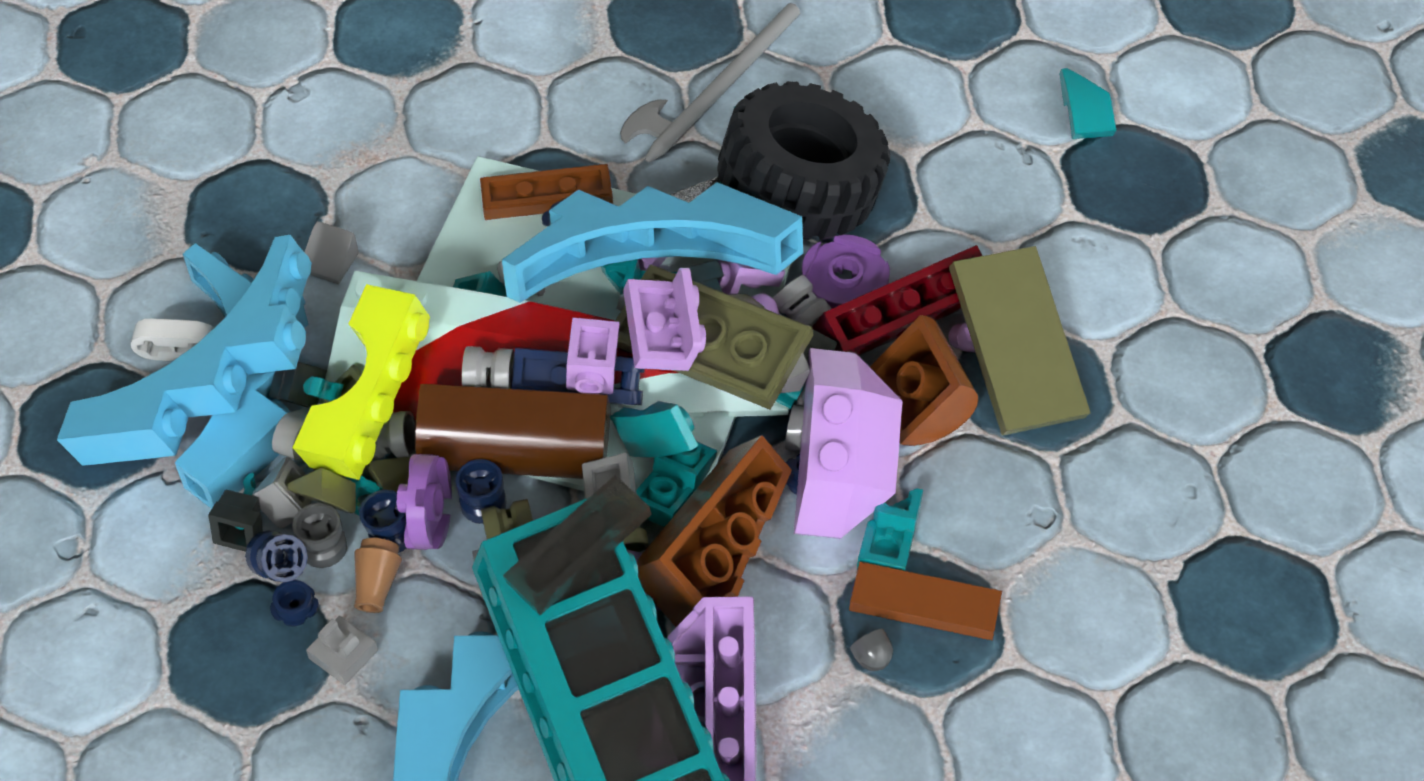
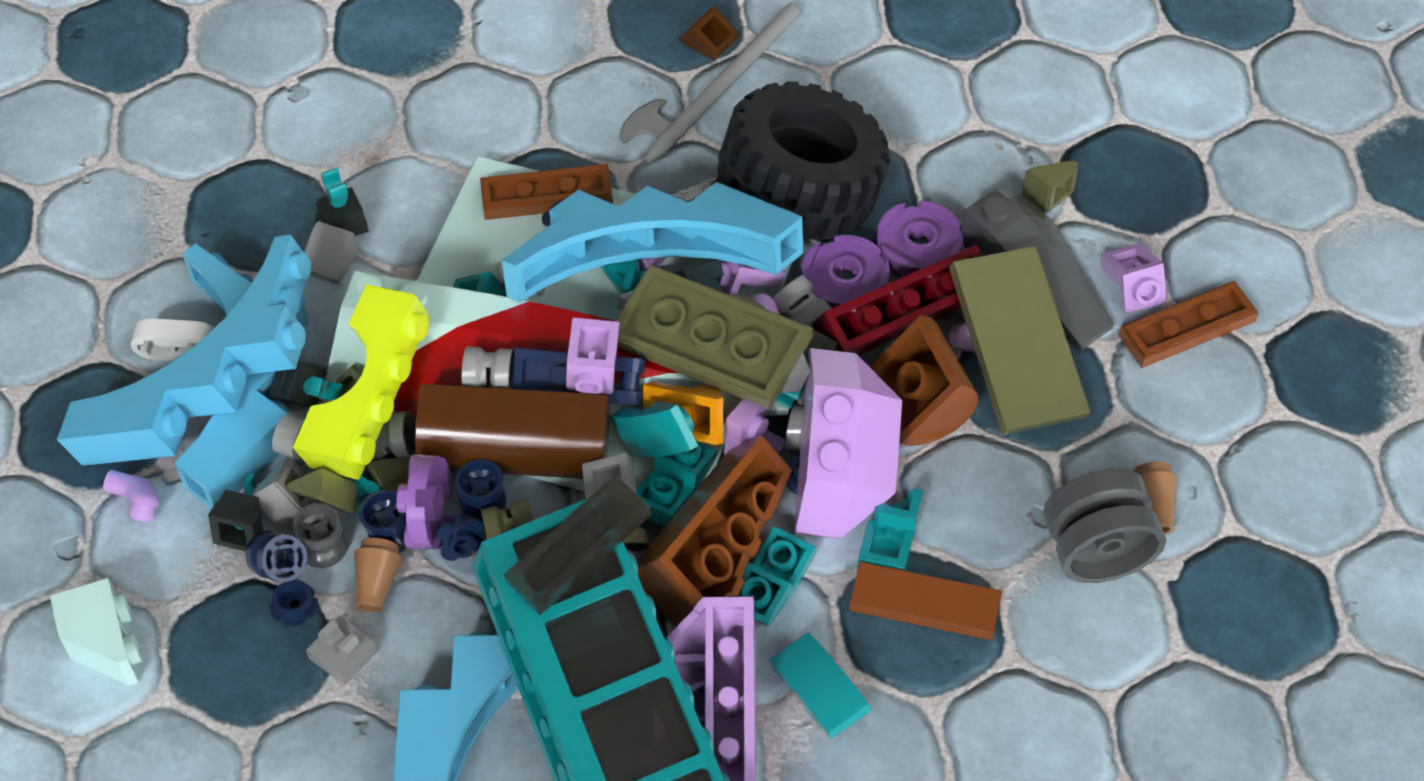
(94, 630): none -> light aqua slope
(137, 491): none -> lavender arm
(340, 205): none -> pearl dark grey piece
(460, 536): none -> dark blue plate
(664, 322): lavender bracket -> none
(702, 404): none -> light orange slope
(710, 34): none -> reddish brown slope
(747, 423): none -> lavender bracket
(776, 573): none -> teal slope
(820, 685): none -> teal slope
(873, 650): dark grey hinge -> none
(927, 220): none -> medium lavender plate
(1012, 222): none -> dark grey wedge
(1050, 184): none -> olive slope
(1088, 106): teal slope -> none
(1104, 525): none -> dark grey wheel
(1137, 274): none -> lavender bracket
(1162, 490): none -> medium nougat cone
(1188, 324): none -> dark orange tile

